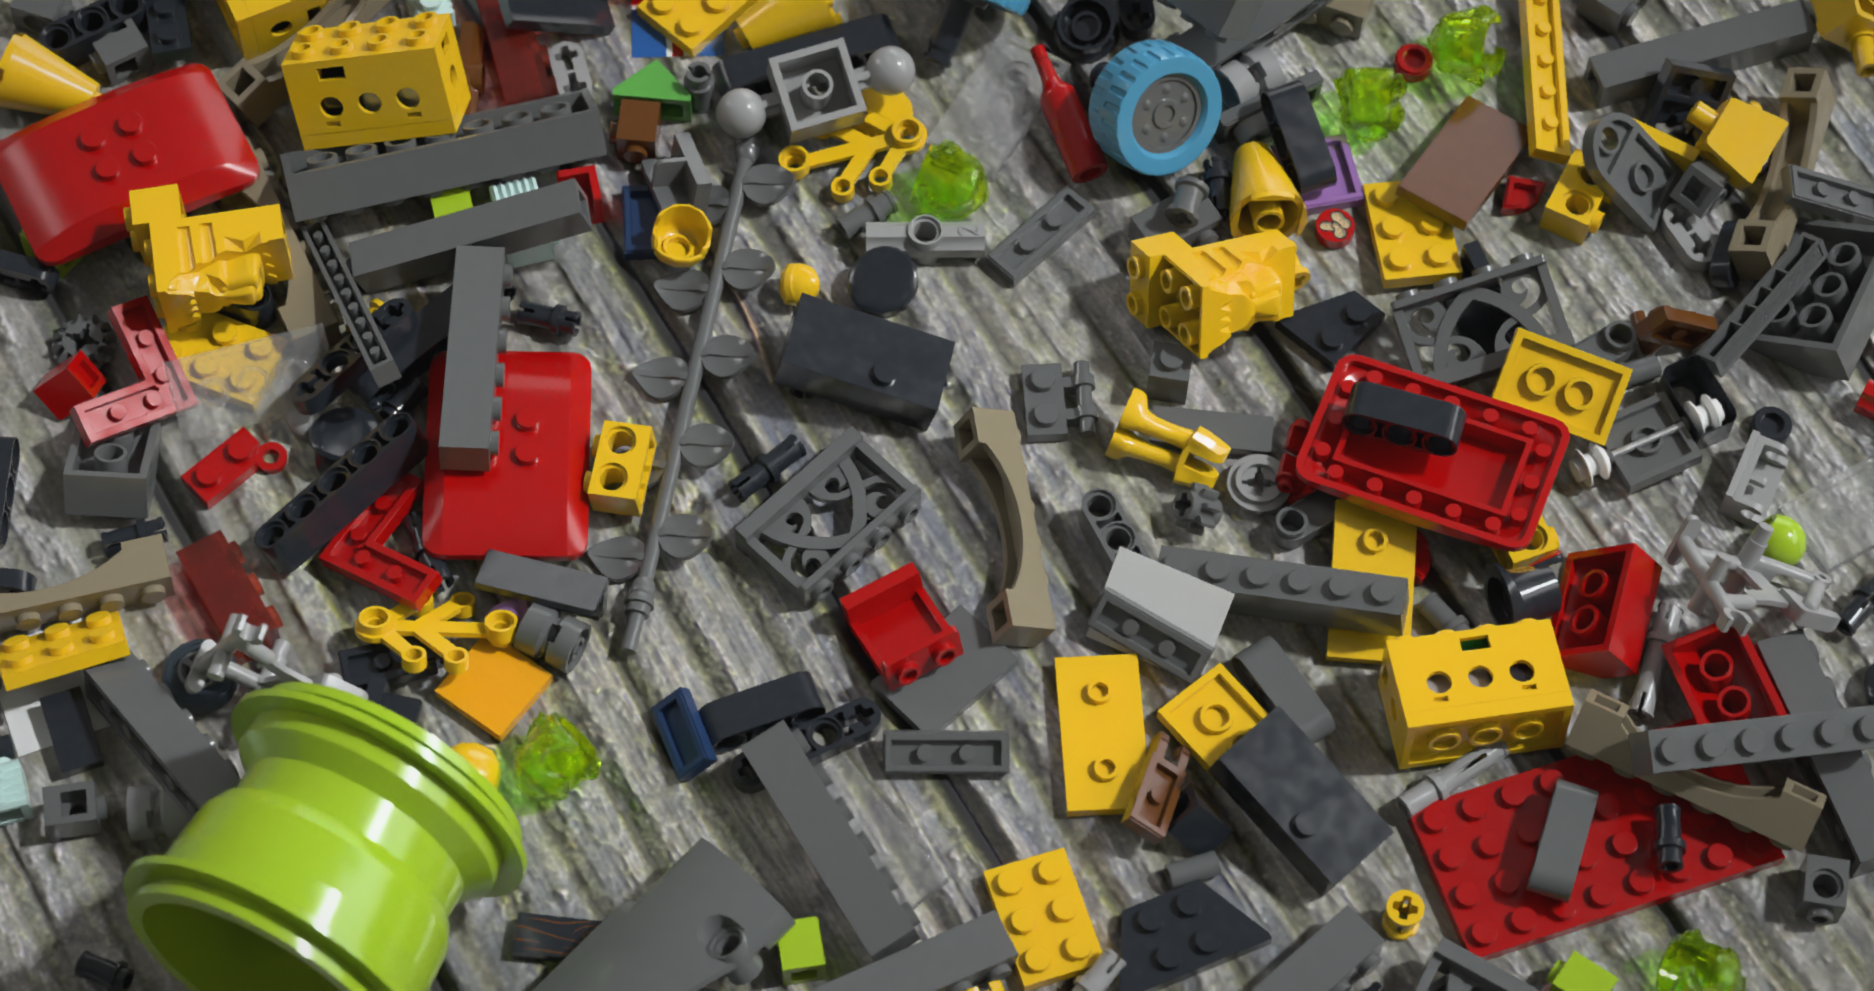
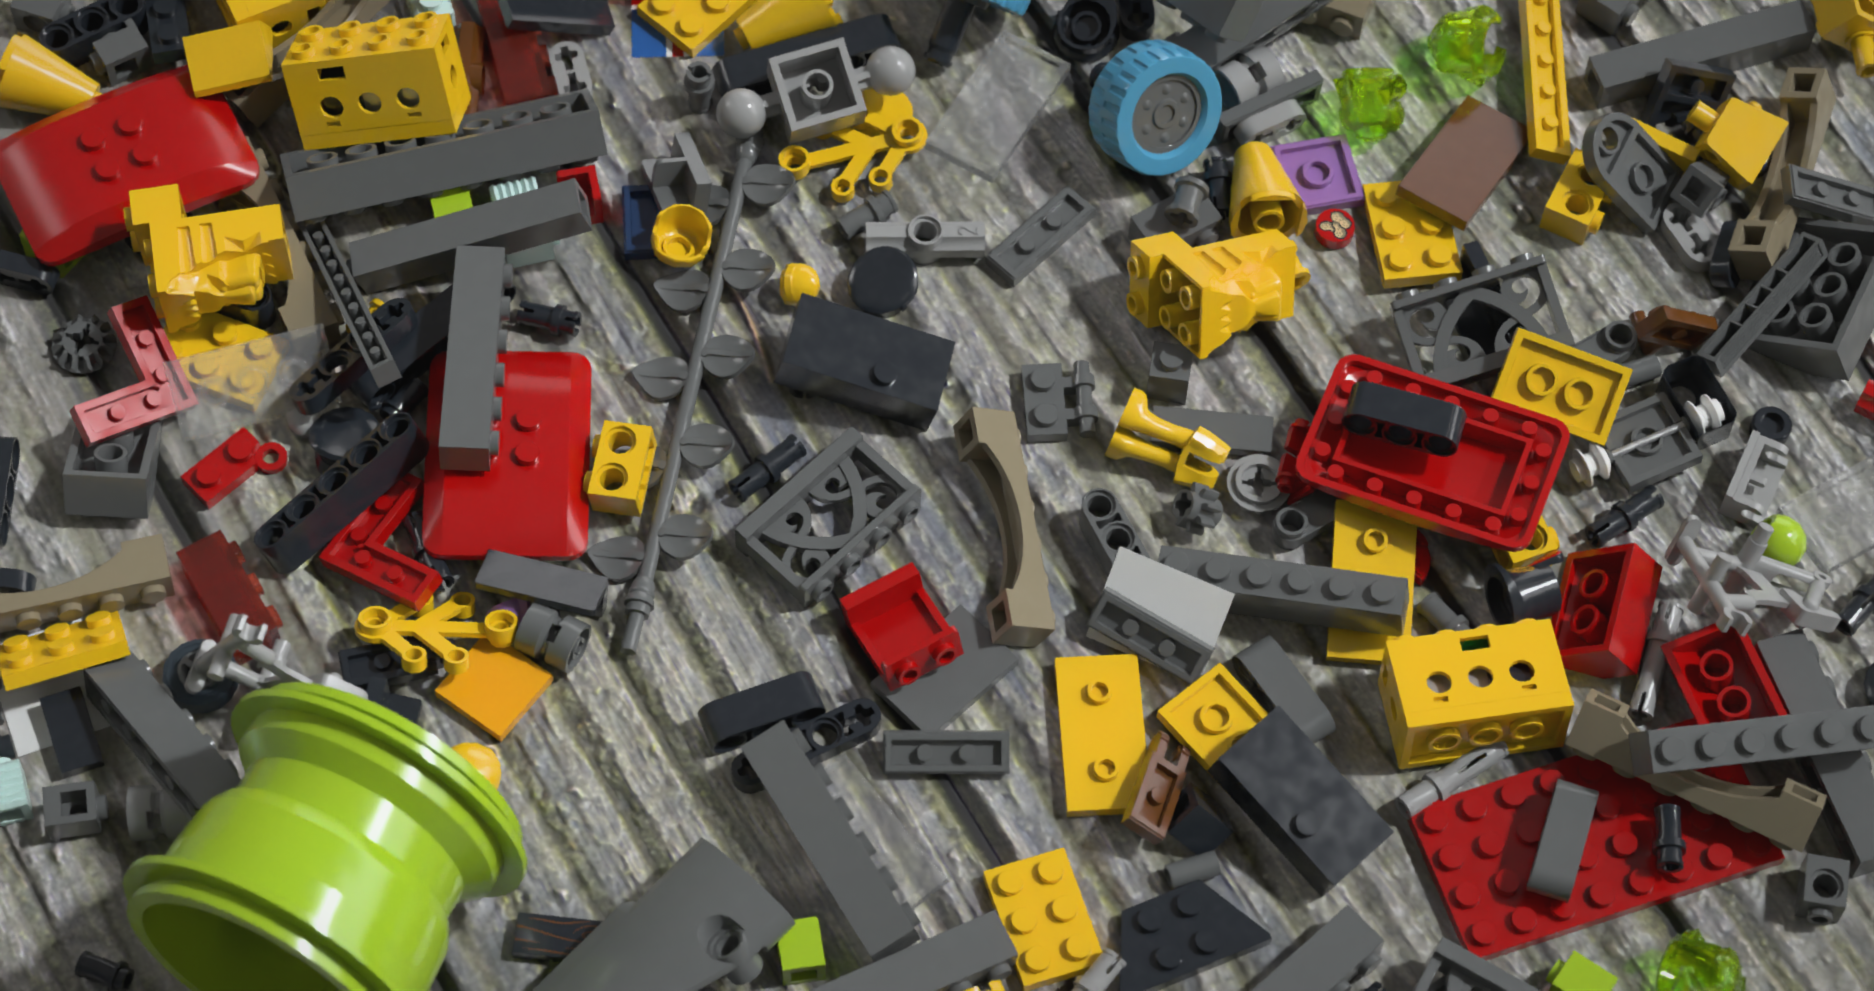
(70, 384): red panel -> none
(140, 529): black pin -> none
(230, 58): none -> yellow slope
(554, 758): clear neon green helmet -> none
(637, 130): reddish brown brick -> none
(656, 85): bright green slope -> none
(684, 734): dark blue tile -> none
(949, 183): clear neon green helmet -> none
(1068, 122): red piece -> none
(1298, 137): black beam -> none
(1332, 326): black wing -> none
(1390, 919): yellow bush -> none
(1413, 62): red tile -> none
(1521, 195): red tile -> none
(1624, 516): none -> black pin

